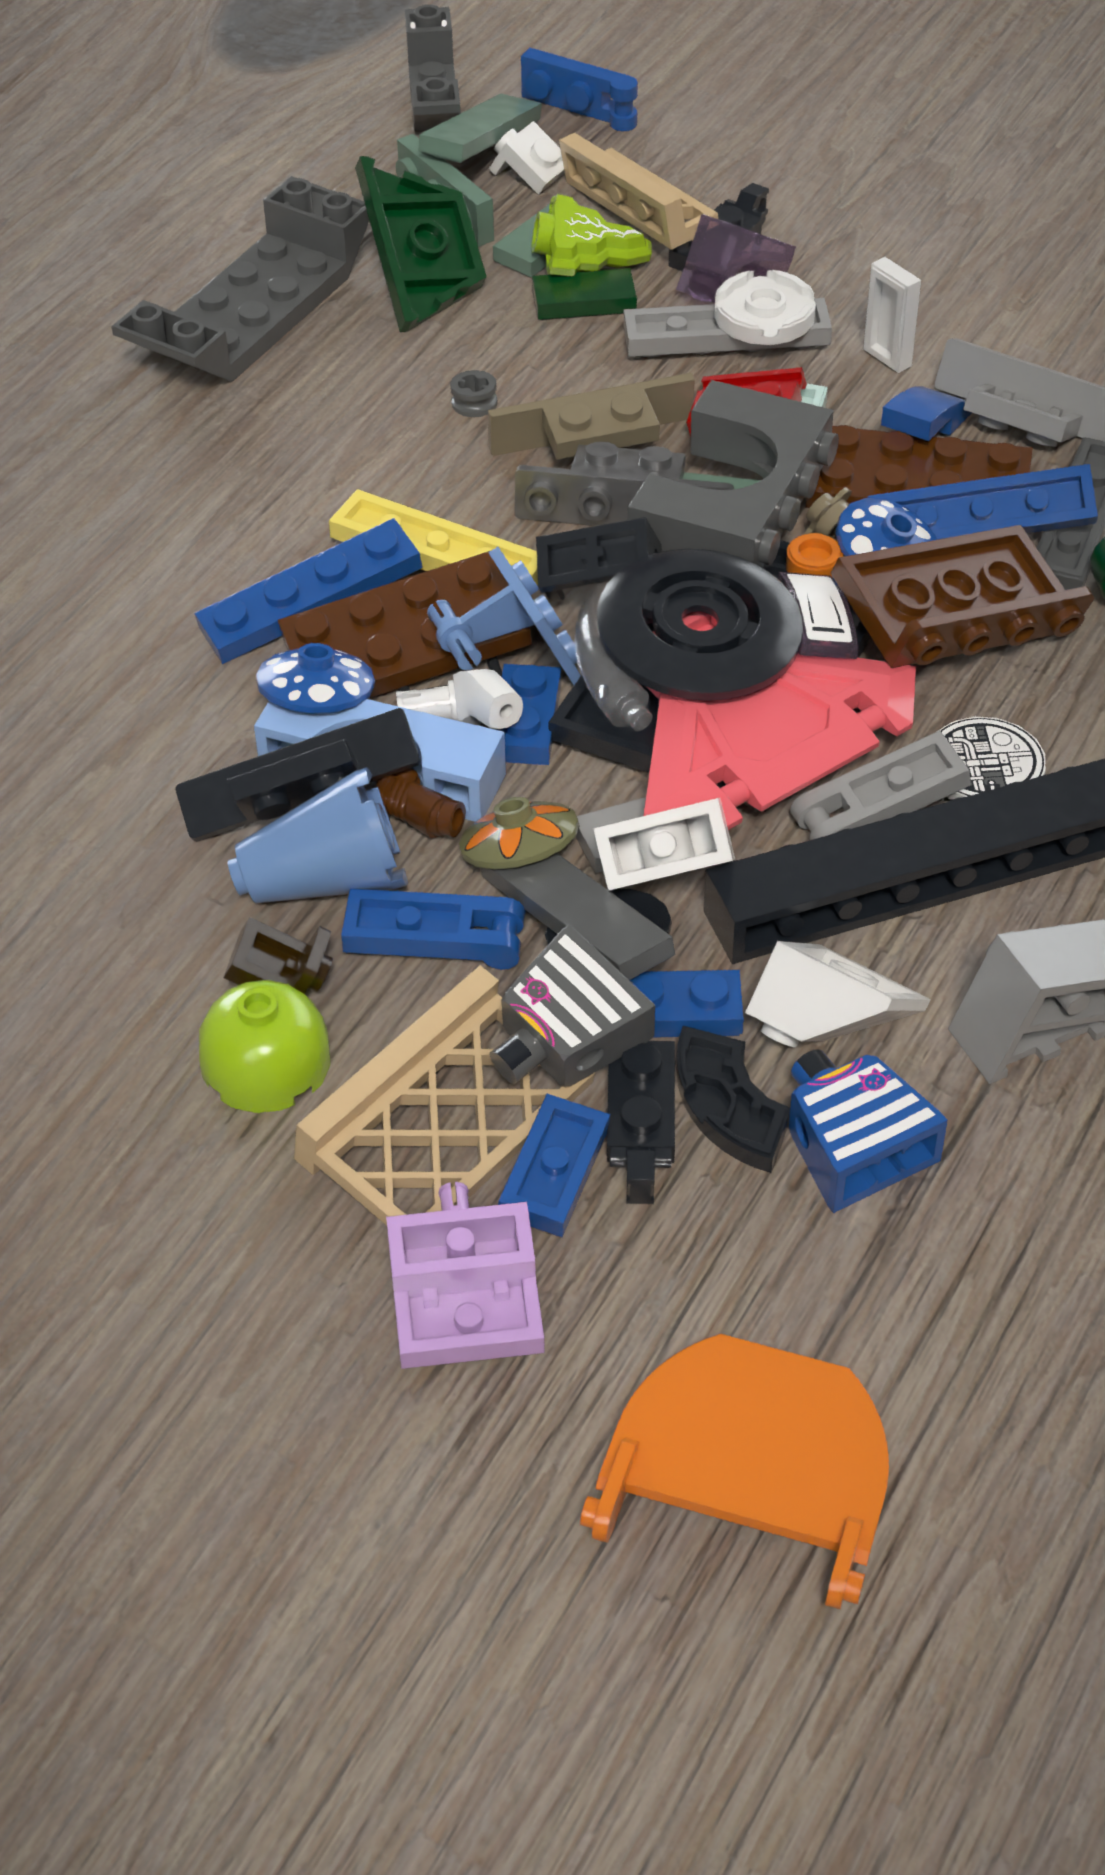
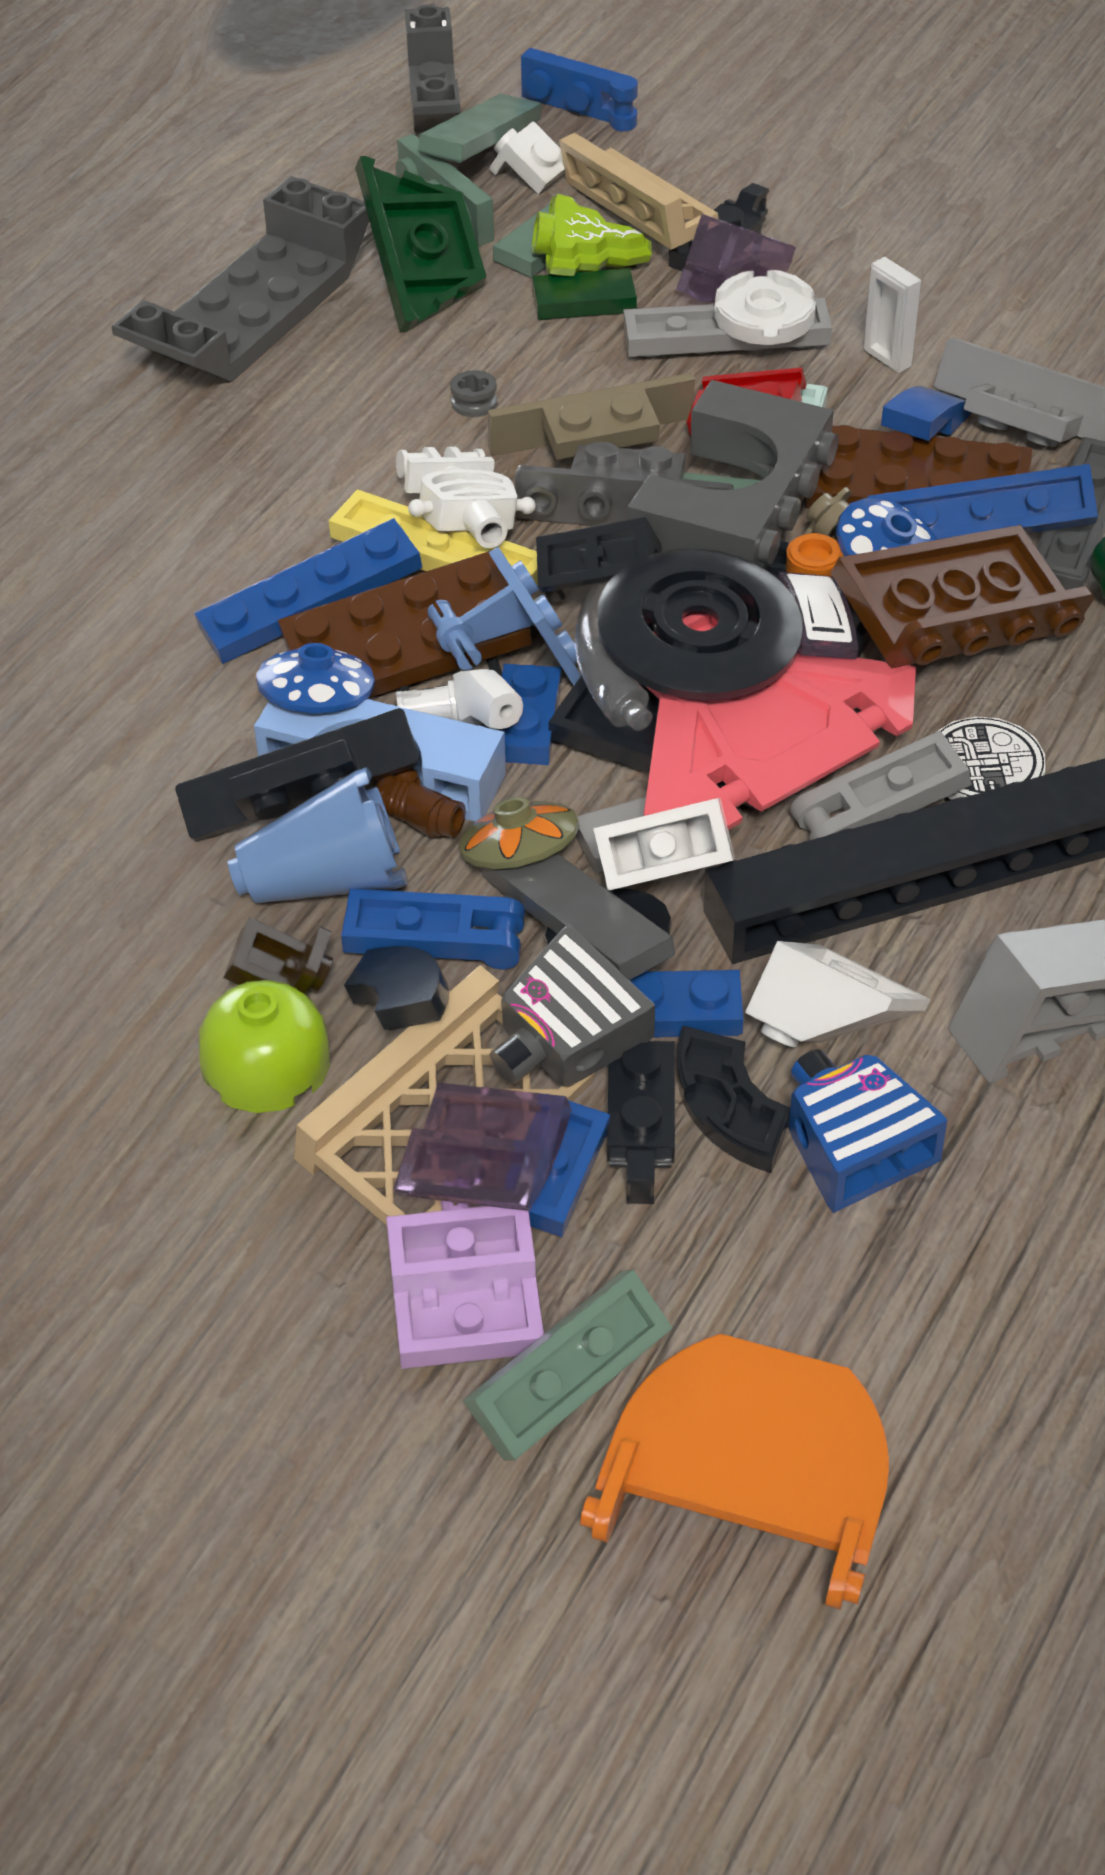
(402, 984): none -> black tile
(461, 493): none -> white torso
(484, 1147): none -> clear purple slope
(567, 1365): none -> sand green plate

